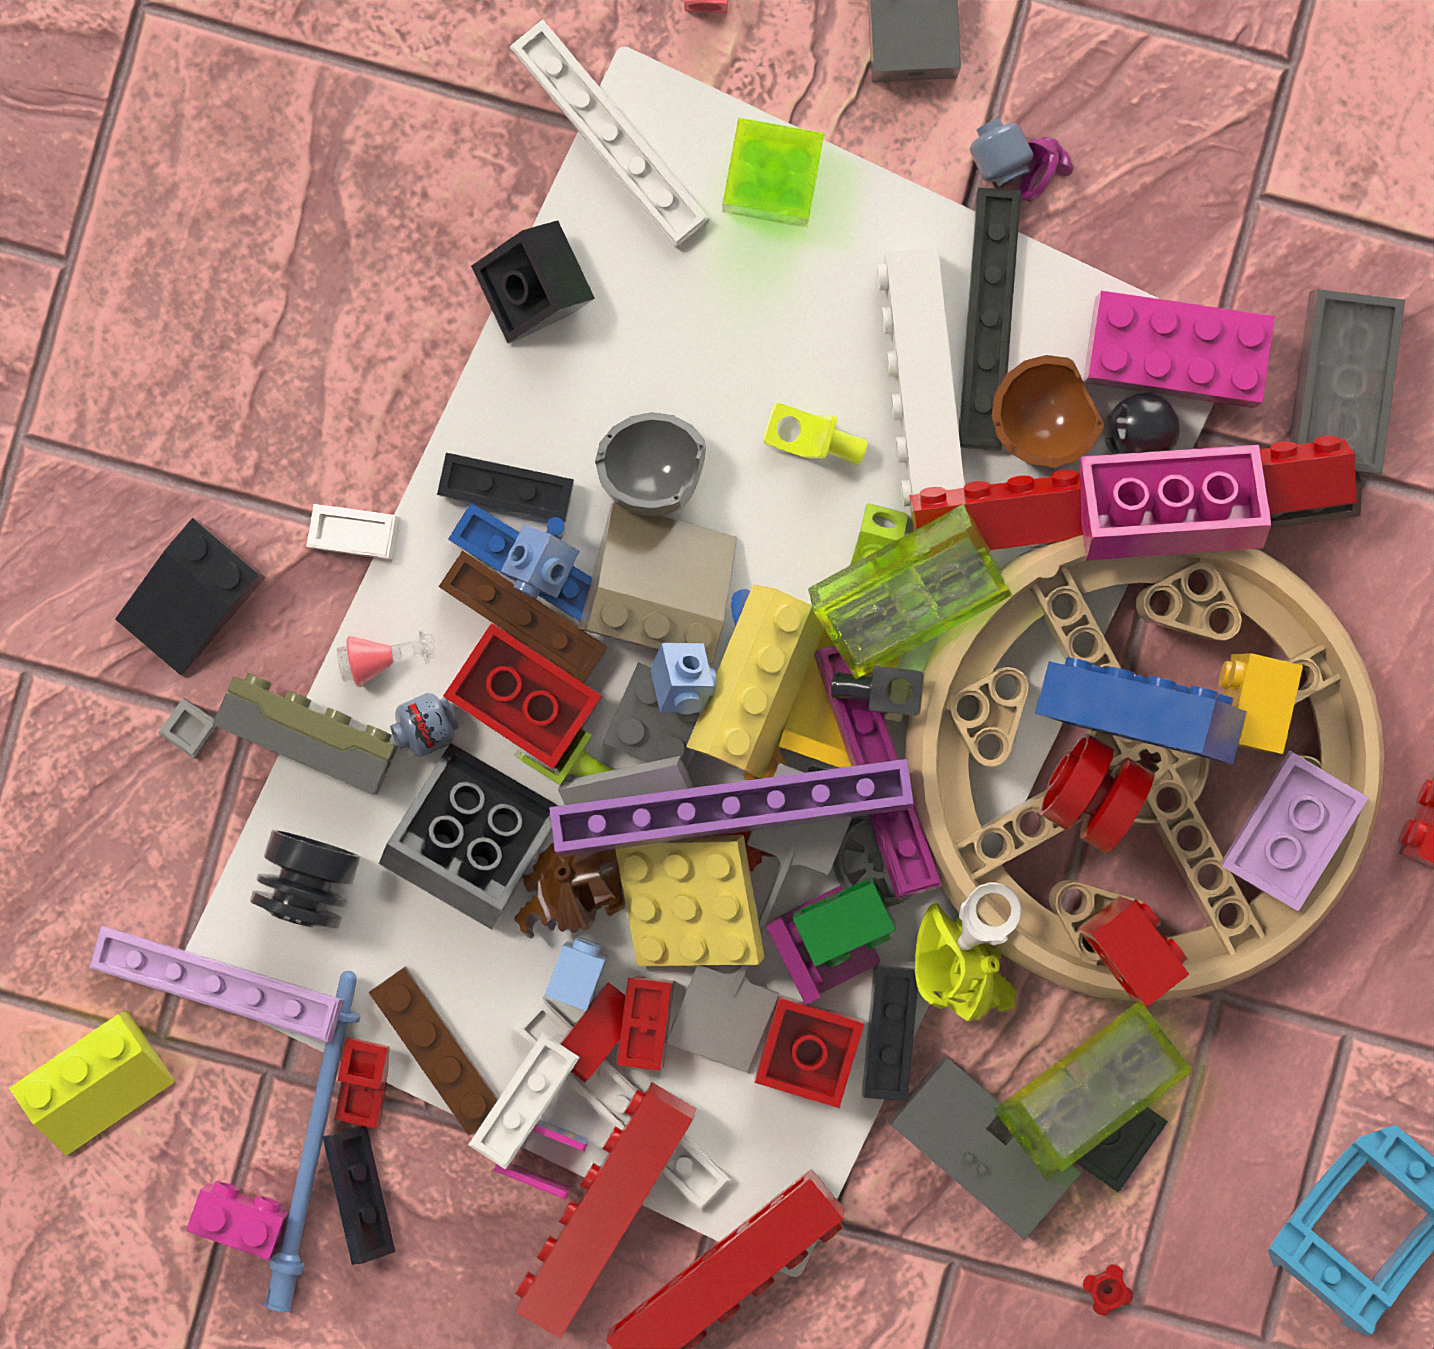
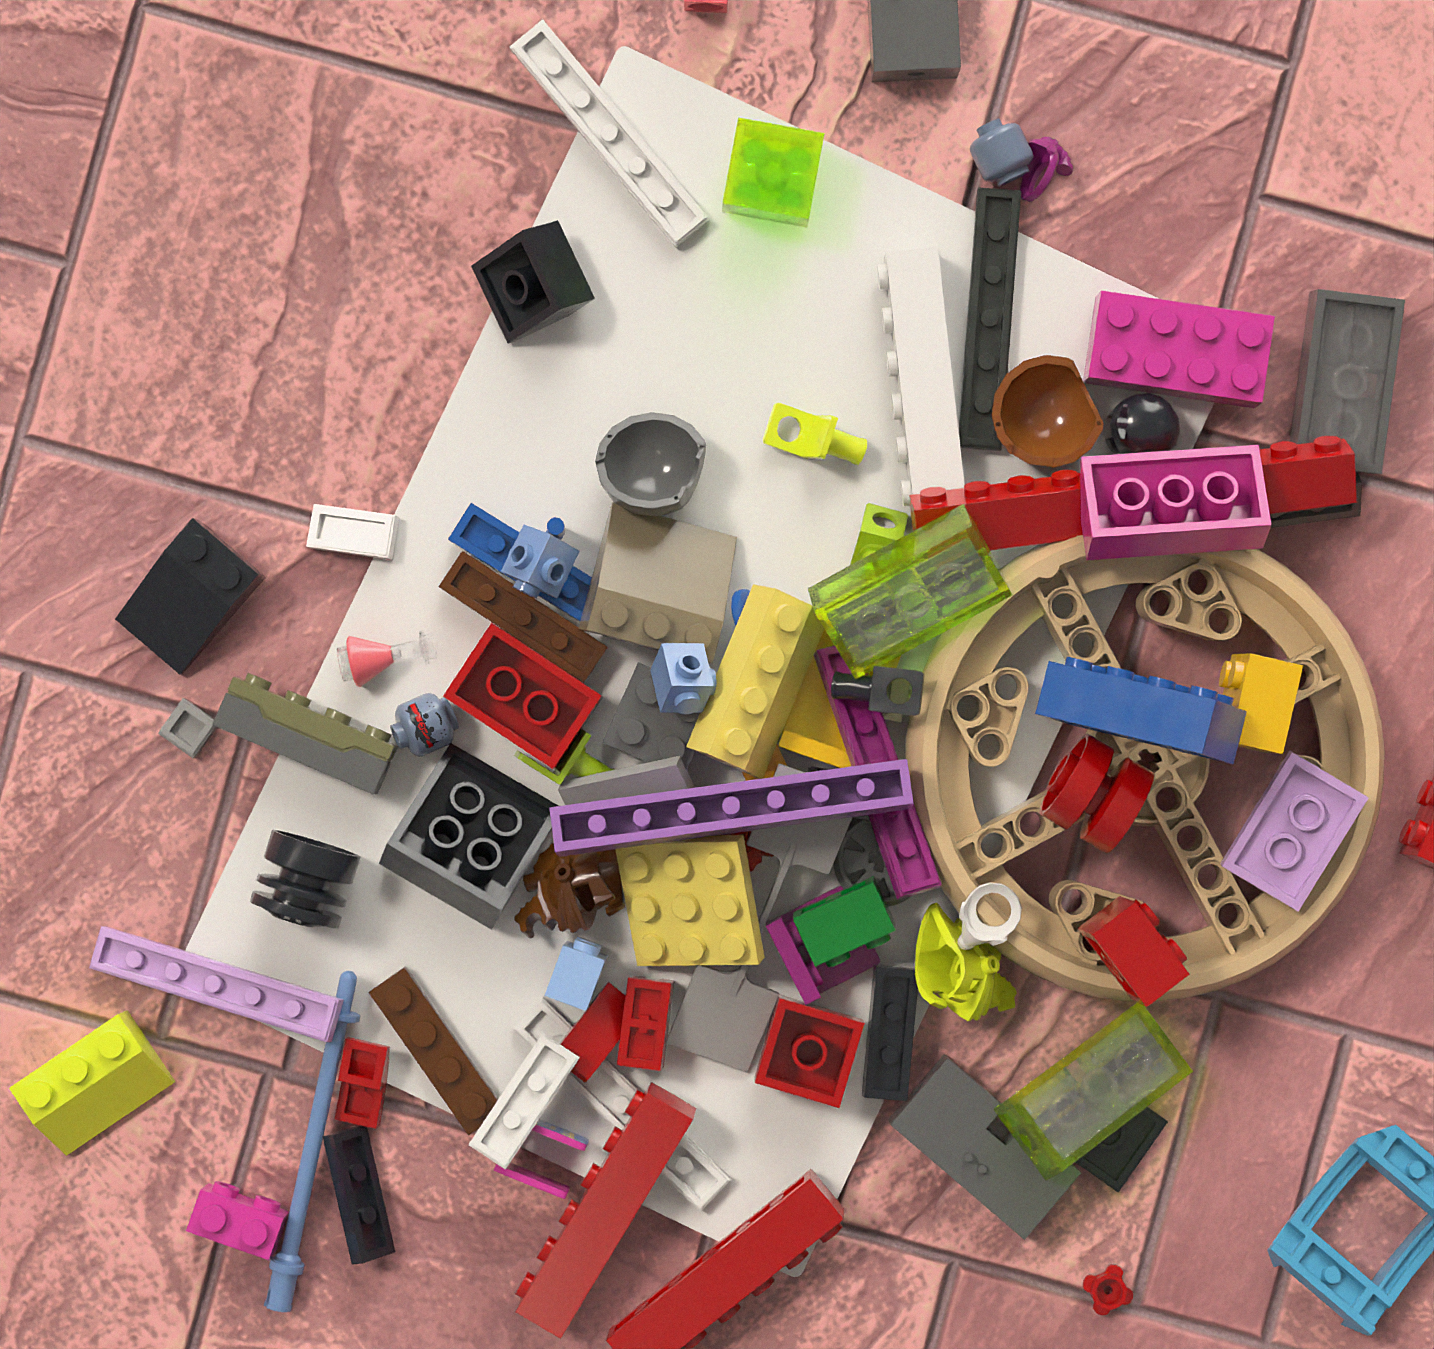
(505, 487): black plate -> none

